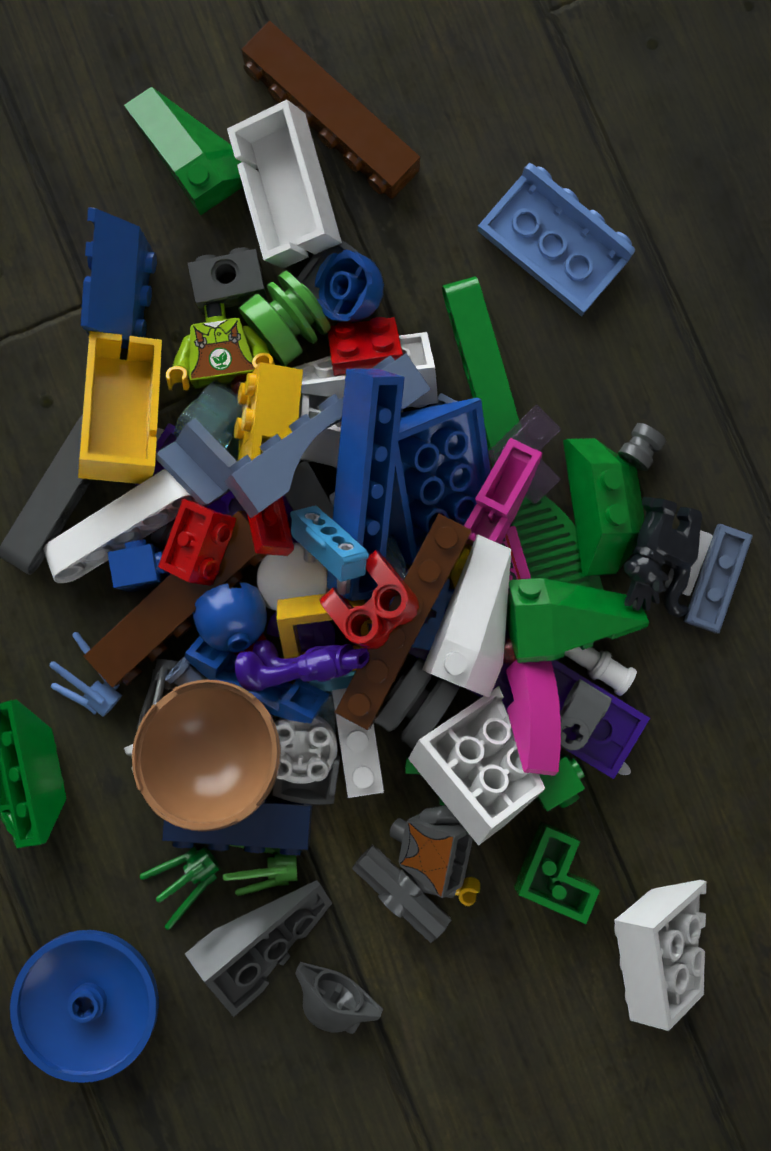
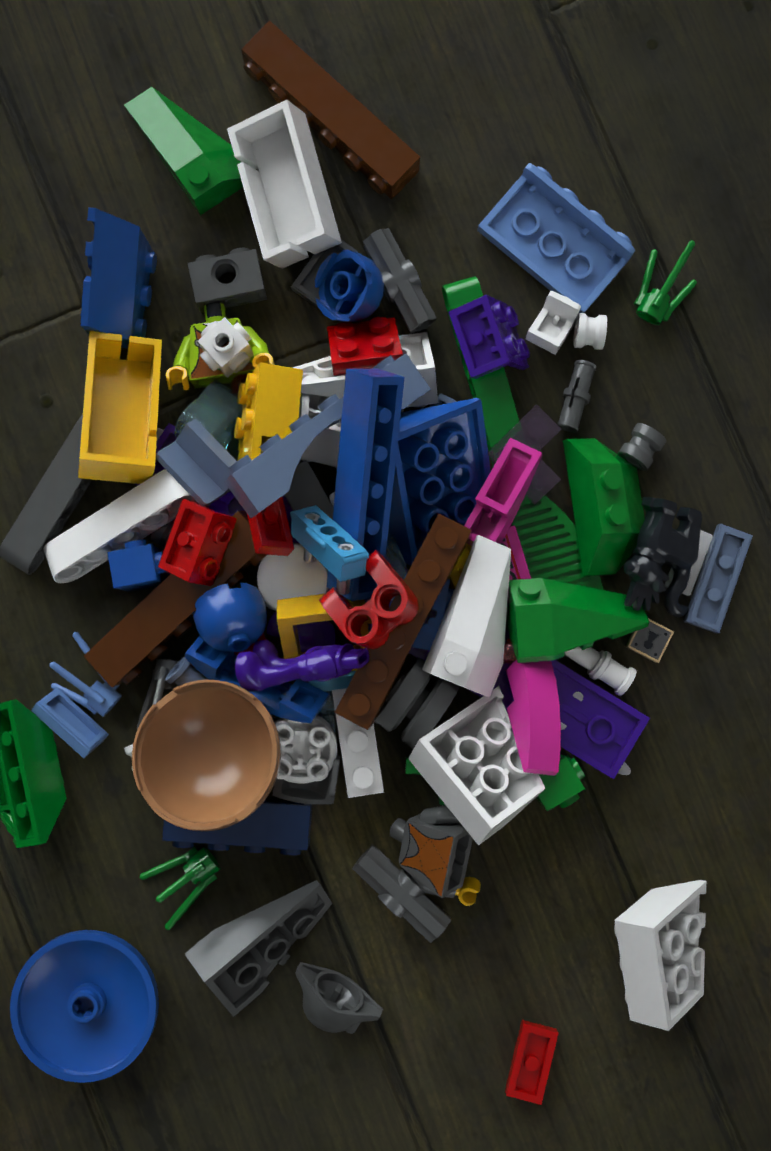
(70, 722): none -> medium blue tile
(229, 358): none -> white brick
(280, 871): bright green plant -> none
(285, 317): bright green wheel -> none
(400, 280): none -> dark grey piece
(489, 336): none -> dark purple bracket
(531, 1062): none -> red plate
(546, 876): green brick -> none
(553, 322): none -> white bracket
(576, 396): none -> dark grey pin
(583, 710): dark grey piece -> none
(590, 331): none -> white wheel
(650, 641): none -> tile
(655, 306): none -> green plant

